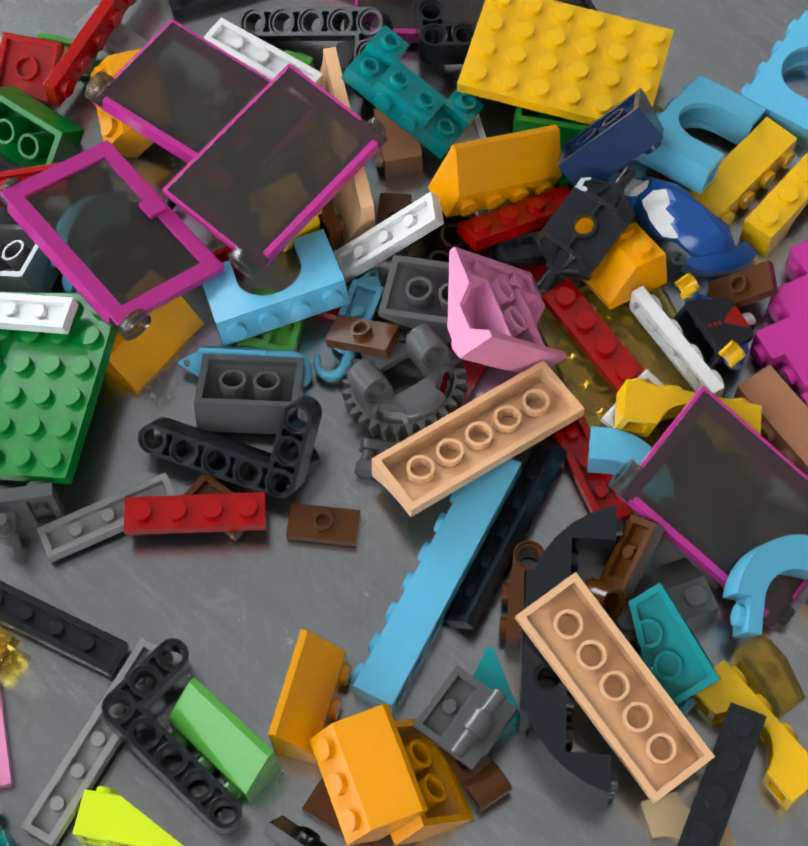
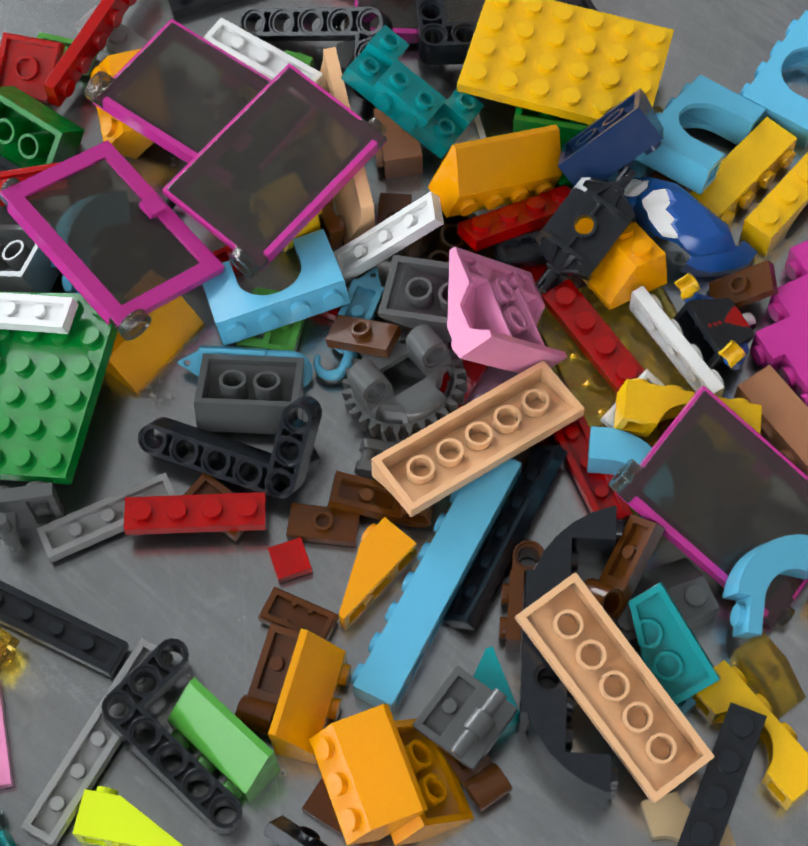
(260, 703): none -> reddish brown plate
(290, 560): none -> red tile
(297, 614): none -> reddish brown plate
(372, 500): none -> reddish brown plate
(379, 561): none -> light orange slope

